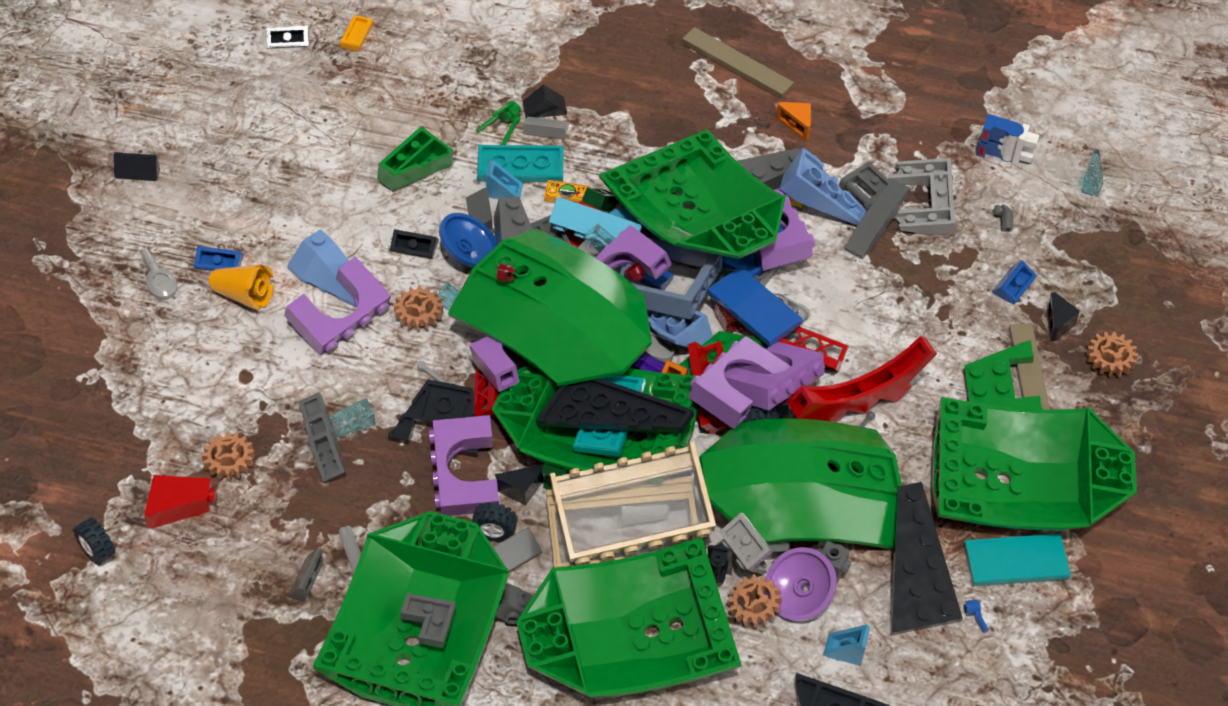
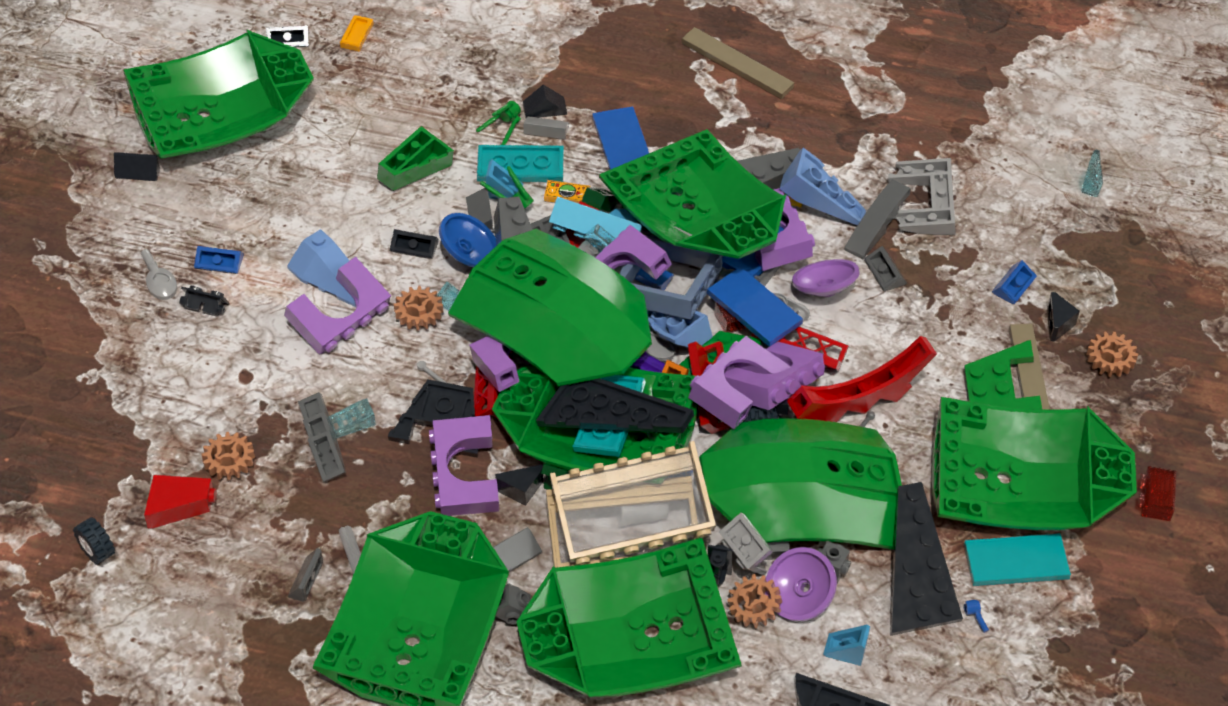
(212, 301): none -> black hinge
(239, 83): none -> green wedge
(244, 284): light orange cone -> none
(434, 615): dark grey plate -> none
(495, 521): black wheel -> none
(504, 273): dark red hinge -> none
(524, 196): none -> green plant
(619, 136): none -> blue tile
(634, 272): dark red hinge -> none
(796, 117): orange slope -> none
(826, 277): none -> medium lavender dish
(867, 177): dark grey plate -> none
(885, 269): none -> dark grey slope
(1006, 216): dark grey arm -> none
(1007, 140): hips -> none
(1158, 493): none -> clear red brick

